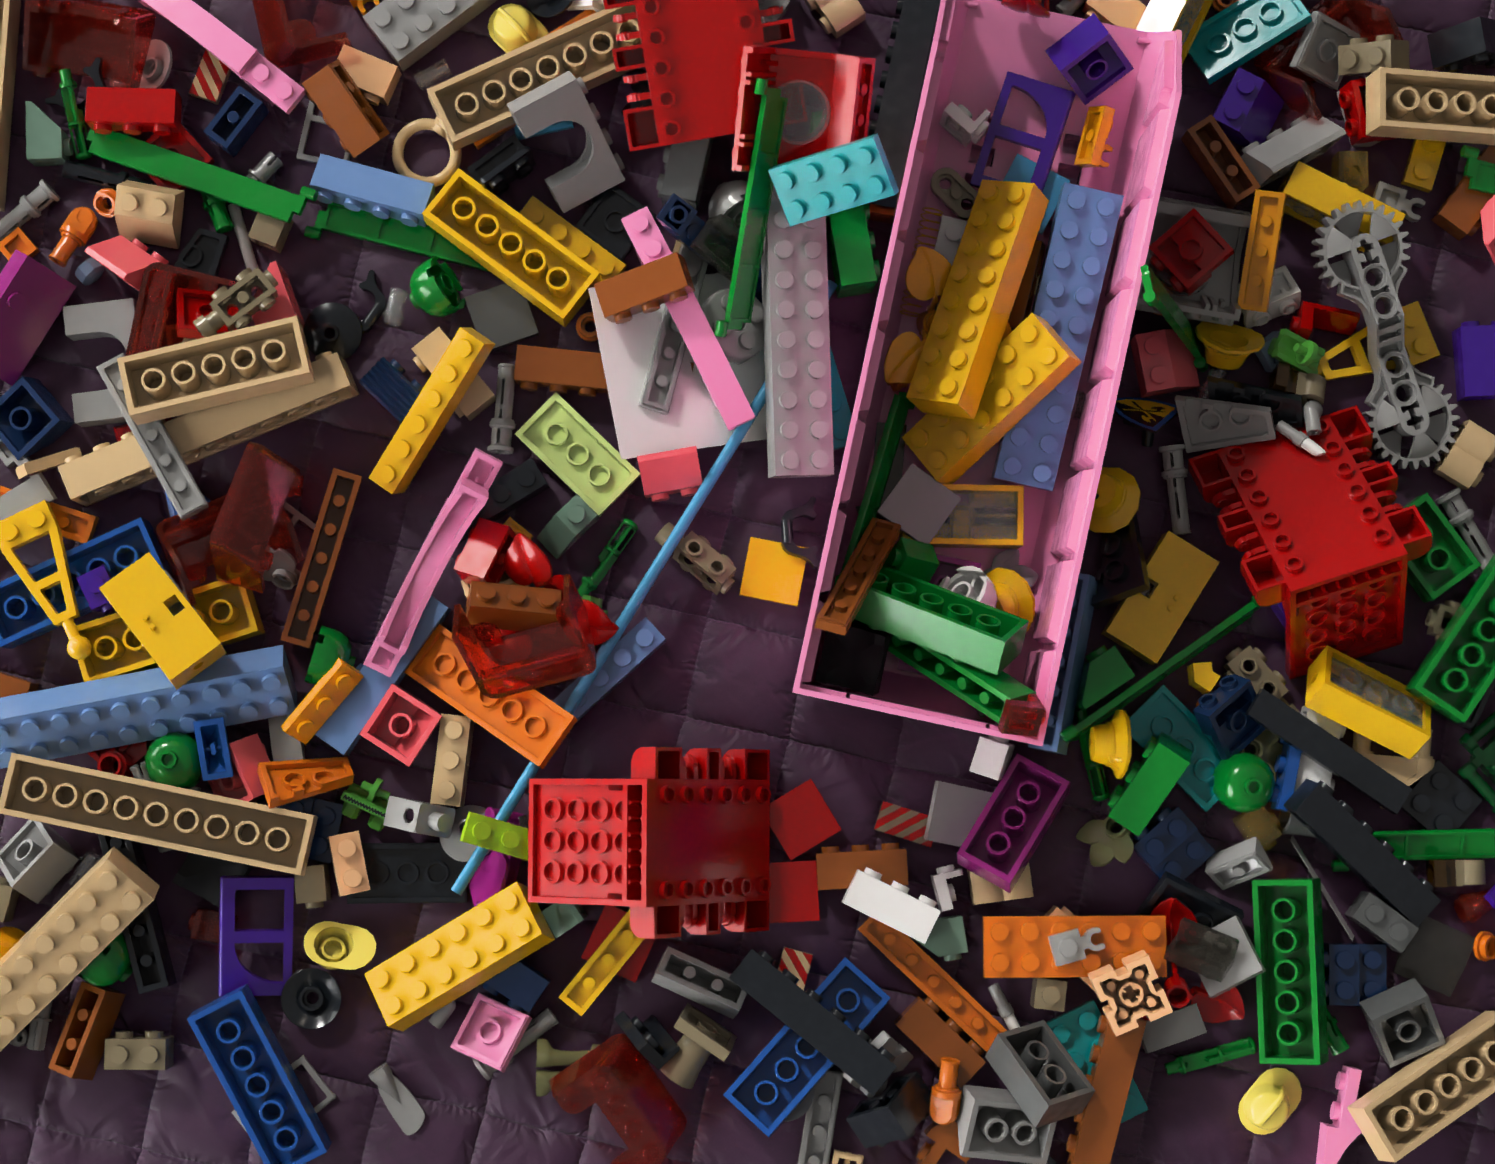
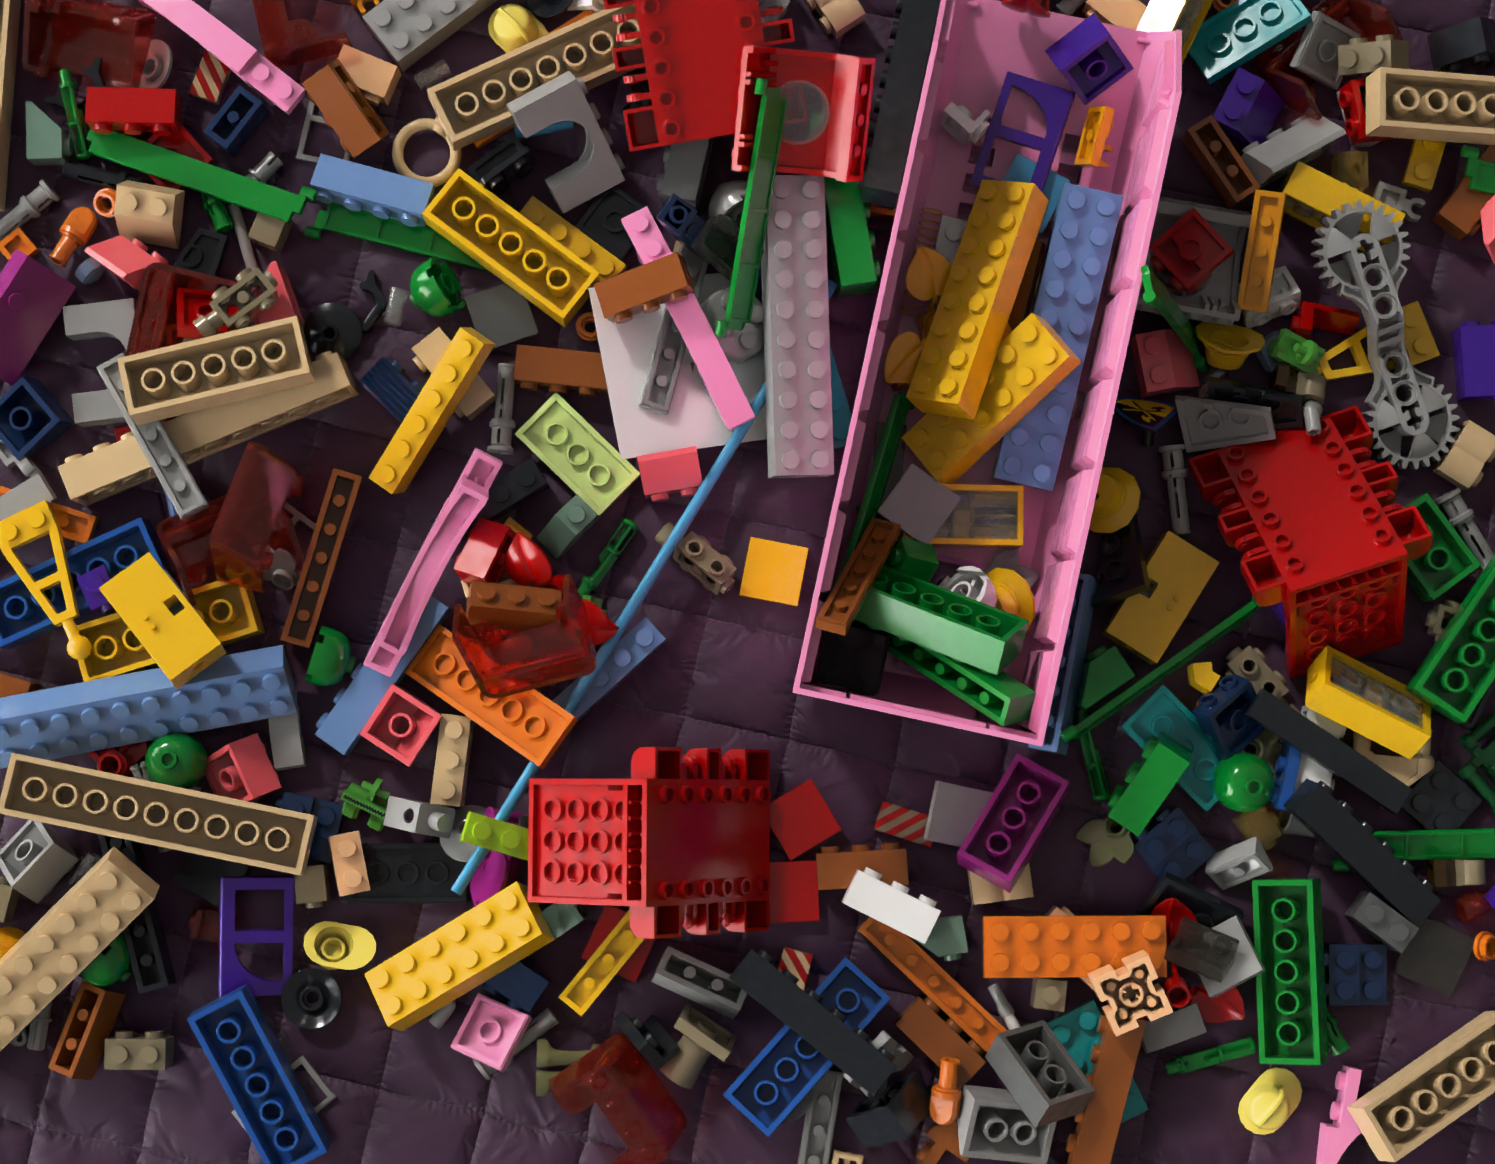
(45, 463): tan tile -> none
(213, 748): blue slope -> none
(304, 778): orange wing -> none
(322, 701): light orange plate -> none
(398, 1100): light grey piece -> none
(788, 544): black helmet -> none
(834, 180): teal plate -> none
(945, 892): white bracket -> none
(957, 193): dark tan plate -> none
(992, 757): white brick -> none
(1022, 716): clear red bracket -> none
(1070, 946): light grey plate -> none
(1112, 743): yellow hat -> none
(1299, 439): light grey piece -> none
(1324, 891): white sticker -> none
(1402, 1022): dark grey brick -> none

